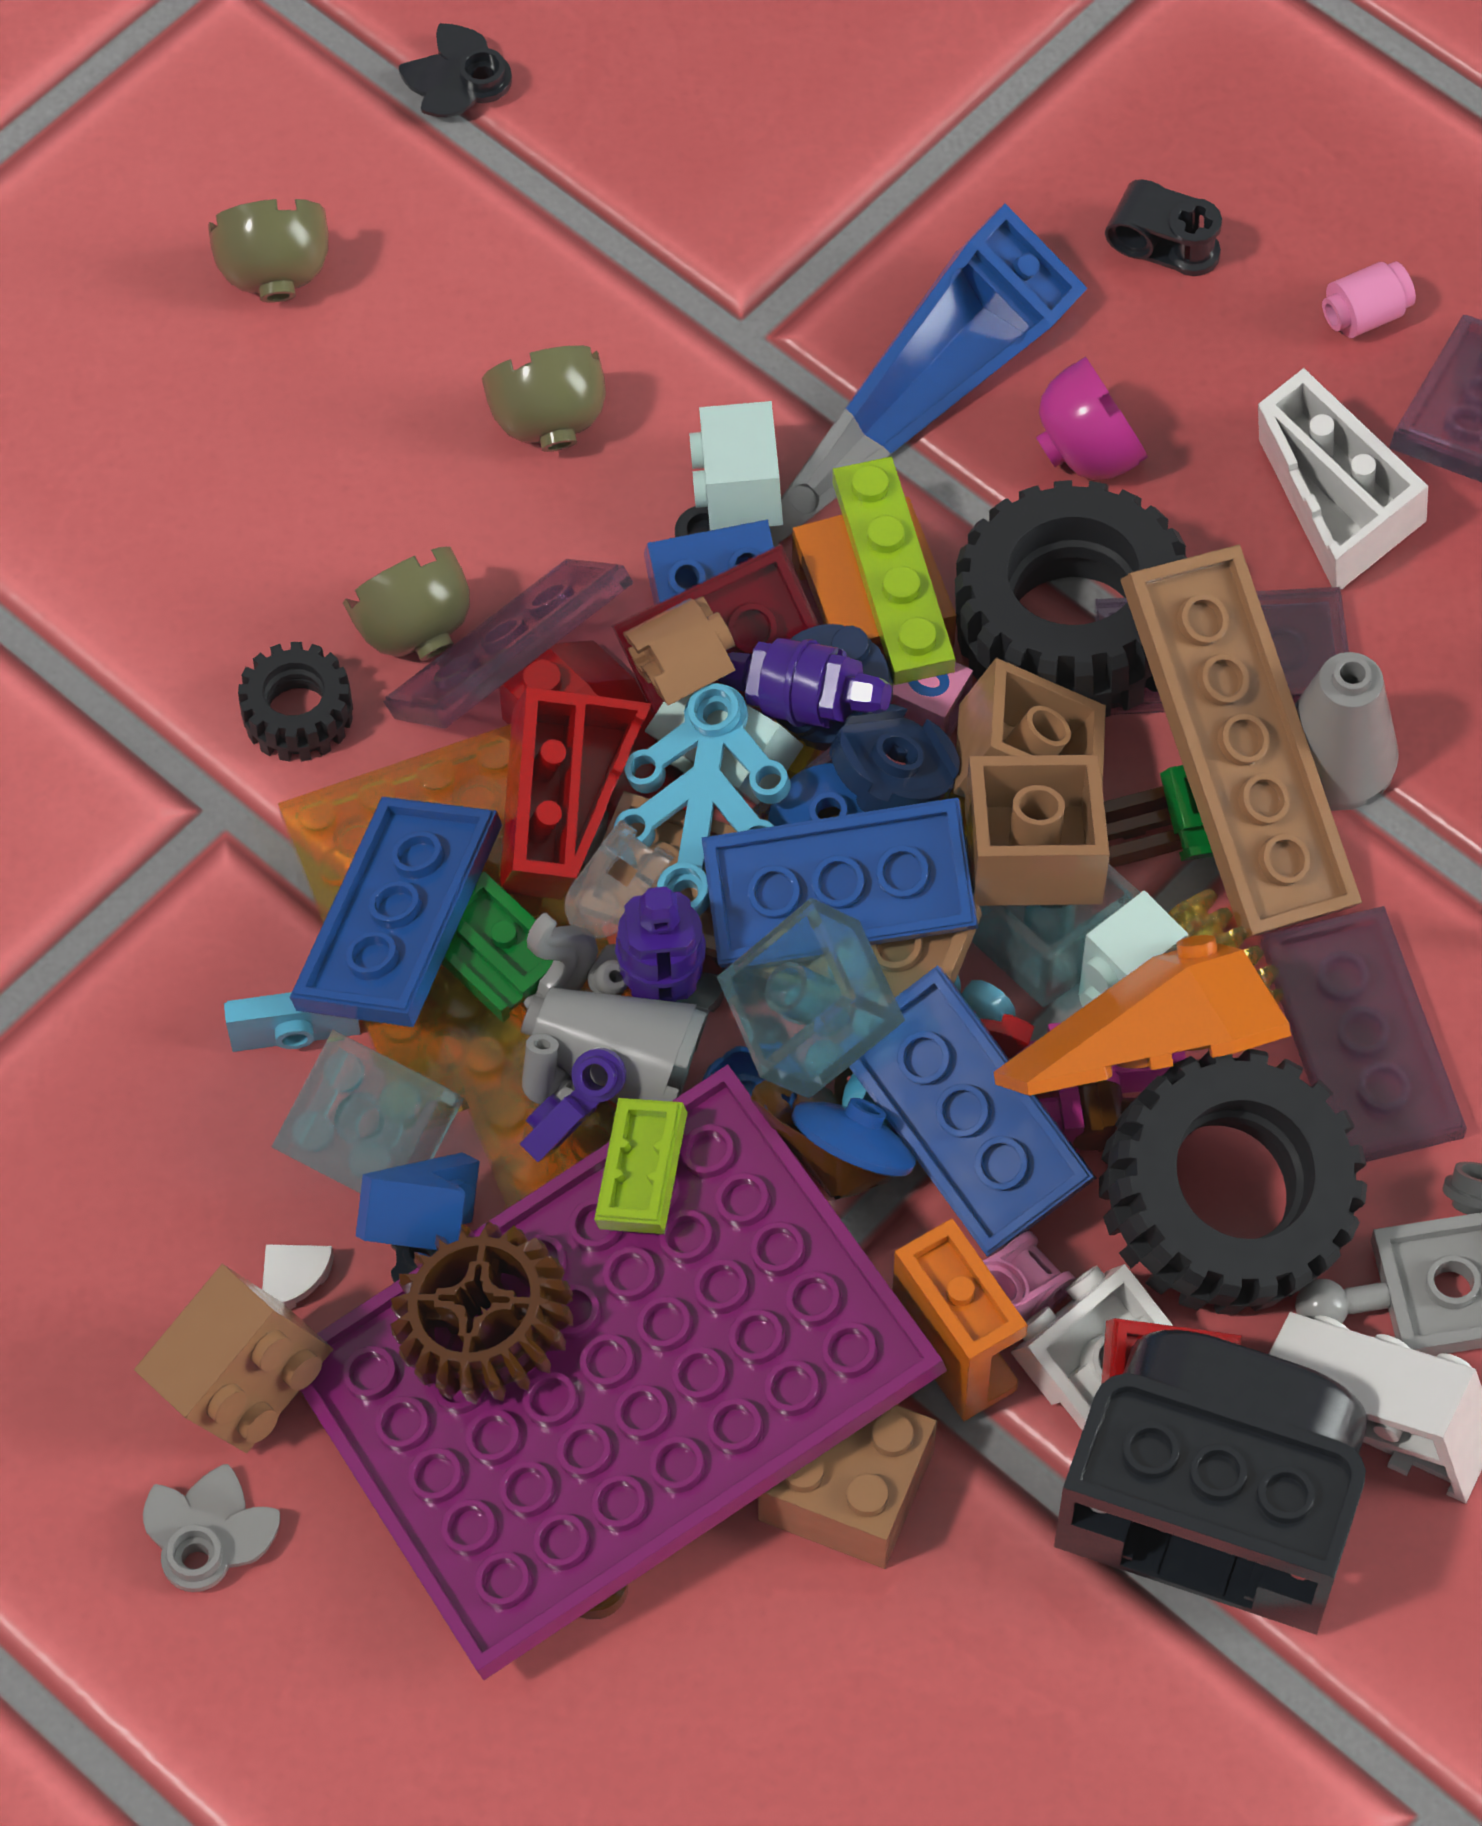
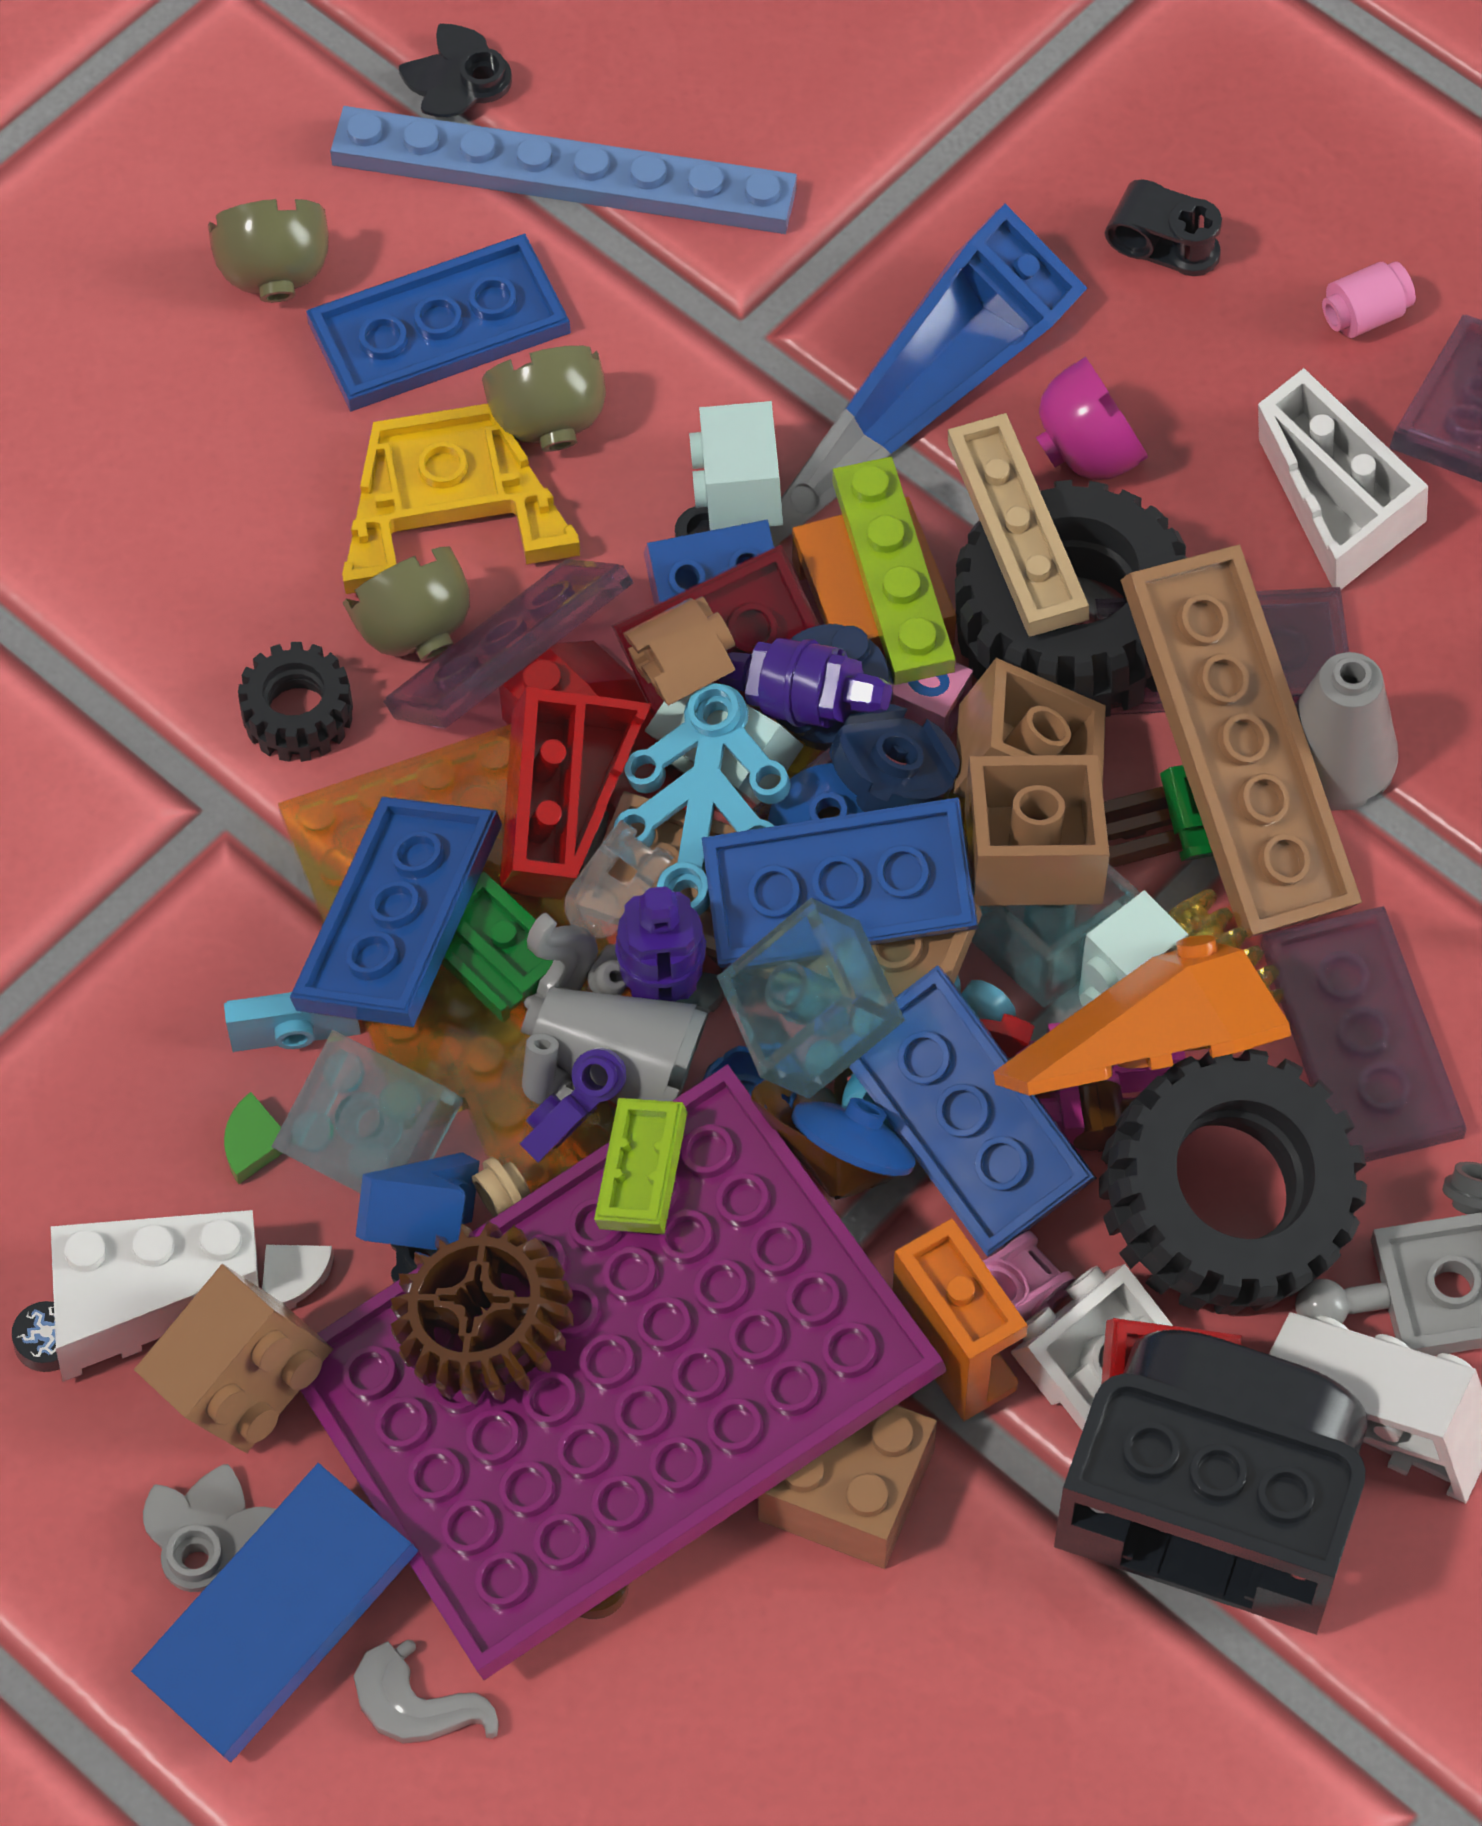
(35, 1337): none -> black tile
(134, 1277): none -> white wedge
(250, 1138): none -> bright green tile
(274, 1612): none -> blue tile
(399, 1714): none -> light grey piece
(438, 322): none -> blue tile
(444, 472): none -> yellow wing
(499, 1185): none -> tan plate
(564, 169): none -> medium blue plate
(1018, 525): none -> tan plate

